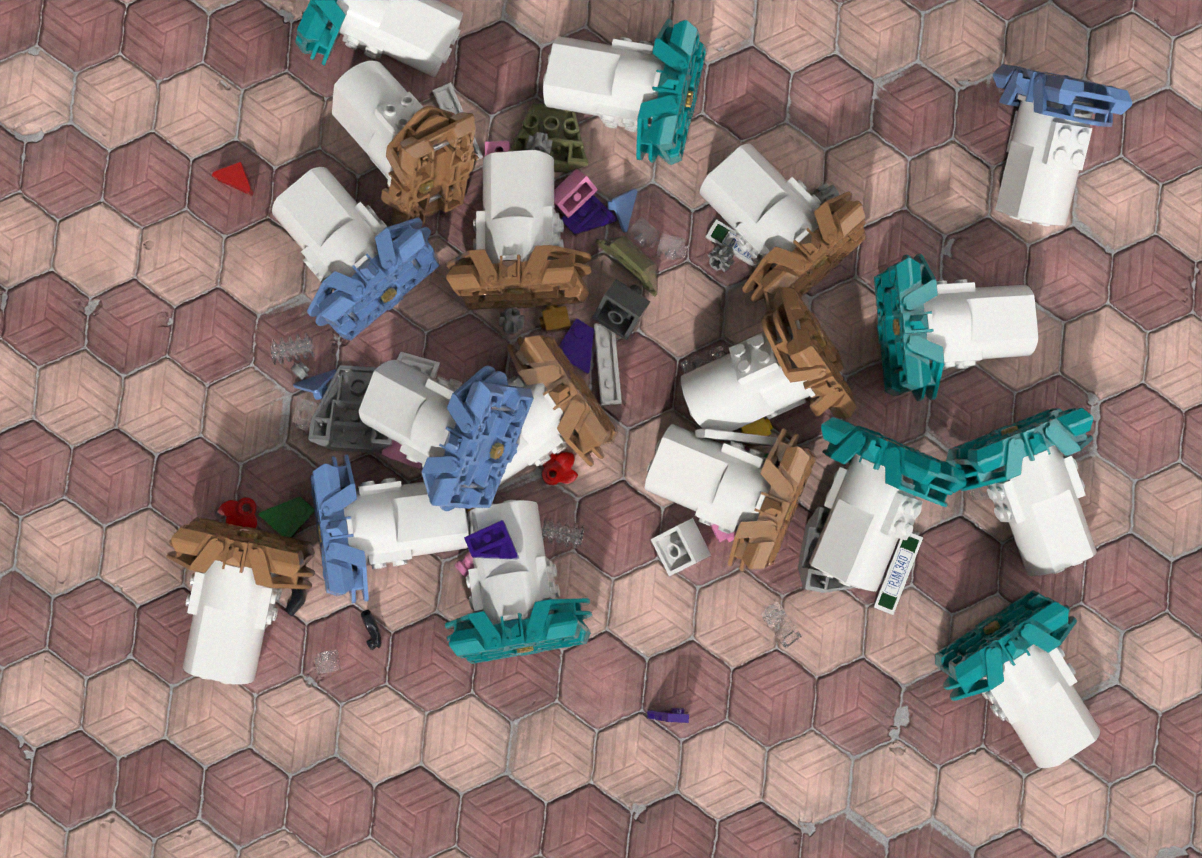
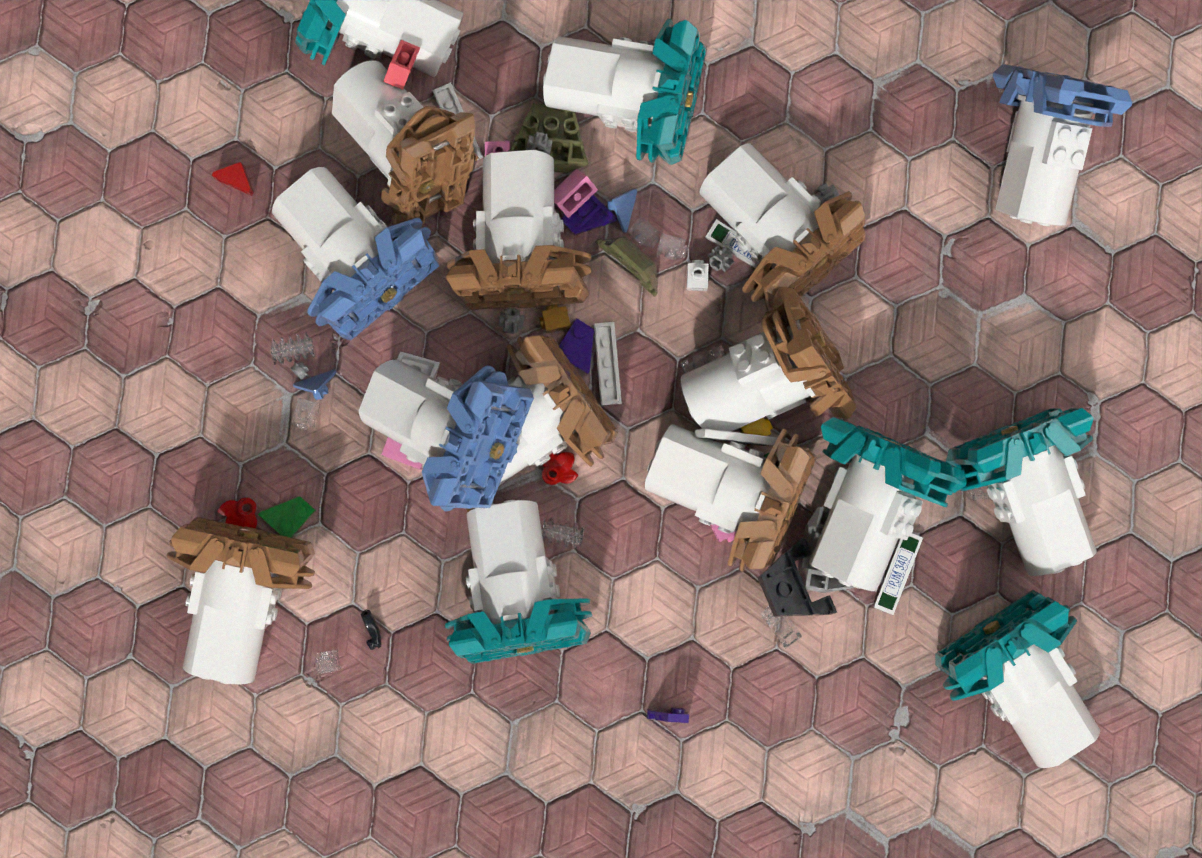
(296, 602): black arm -> none
(337, 417): light grey wedge -> none
(376, 526): piece -> none
(401, 64): none -> coral brick
(464, 565): bright pink wheel -> none
(492, 543): dark purple wing -> none
(621, 309): dark grey brick -> none
(681, 547): white slope -> none
(697, 276): none -> white brick
(785, 587): none -> black wing
(945, 325): piece -> none

